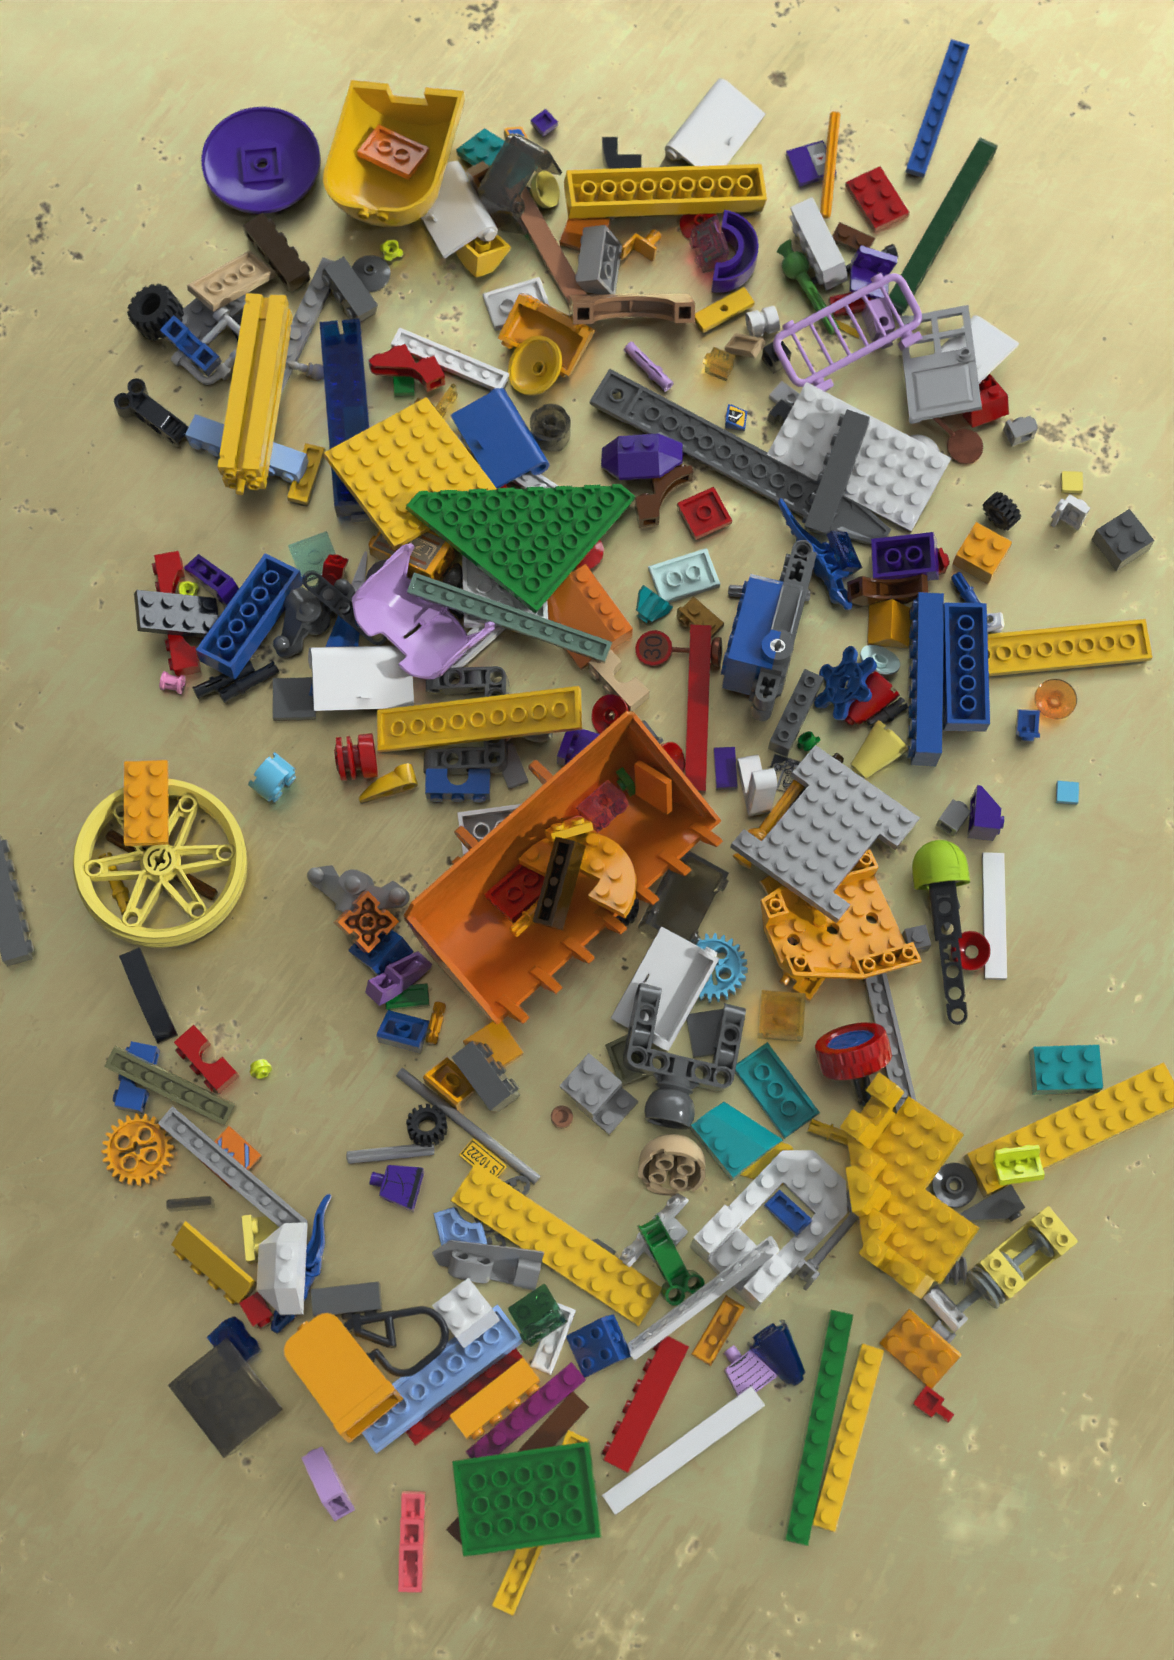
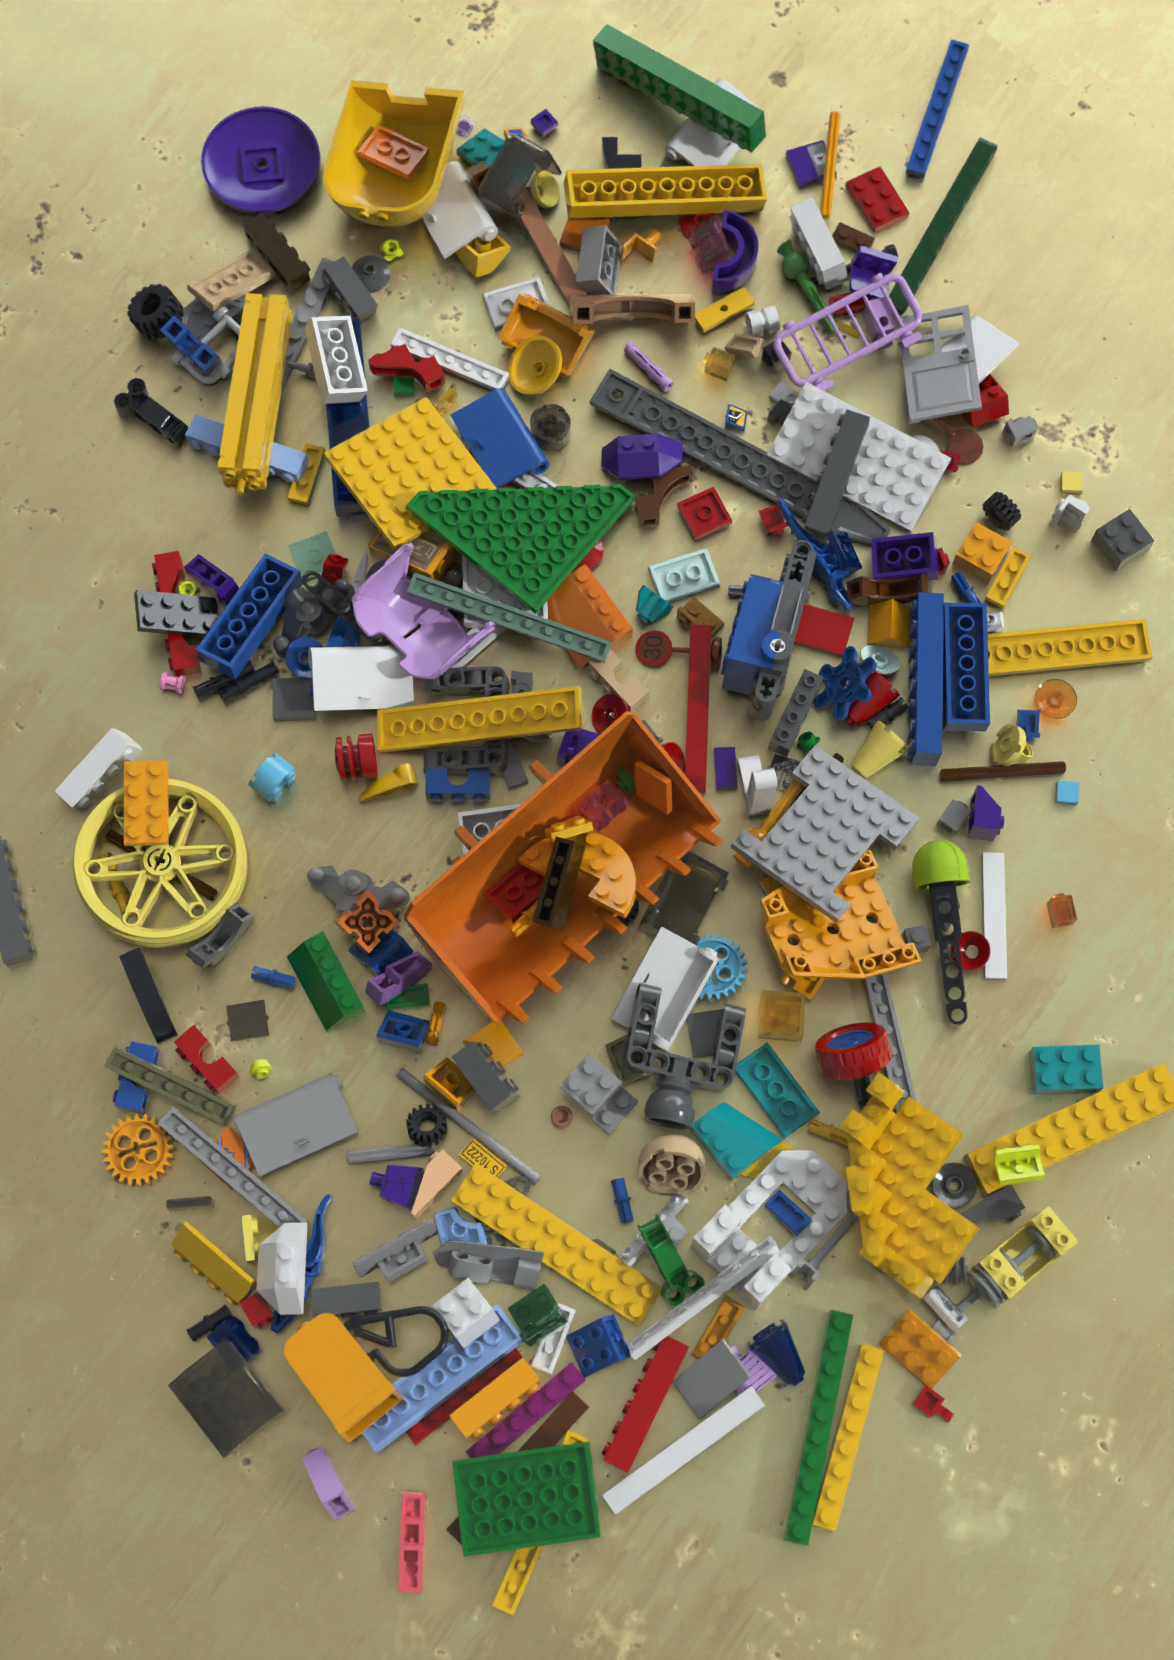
(98, 768): none -> white wedge
(209, 1323): none -> black pin
(222, 938): none -> dark grey arch
(247, 1020): none -> clear smoke piece
(273, 977): none -> blue axle
(294, 654): none -> blue dish
(295, 1123): none -> light grey door
(325, 982): none -> green slope
(336, 359): none -> white brick
(399, 1254): none -> light grey bracket
(436, 1179): none -> light nougat slope
(465, 126): none -> clear tile
(522, 681): none -> dark grey leg
(622, 1200): none -> blue axle
(679, 88): none -> green brick
(712, 1378): none -> light grey tile
(773, 520): none -> red bracket
(823, 630): none -> red tile
(953, 466): none -> red plate
(1000, 771): none -> reddish brown axle
(1008, 577): none -> yellow plate
(1010, 746): none -> light yellow tile
(1061, 910): none -> clear orange brick

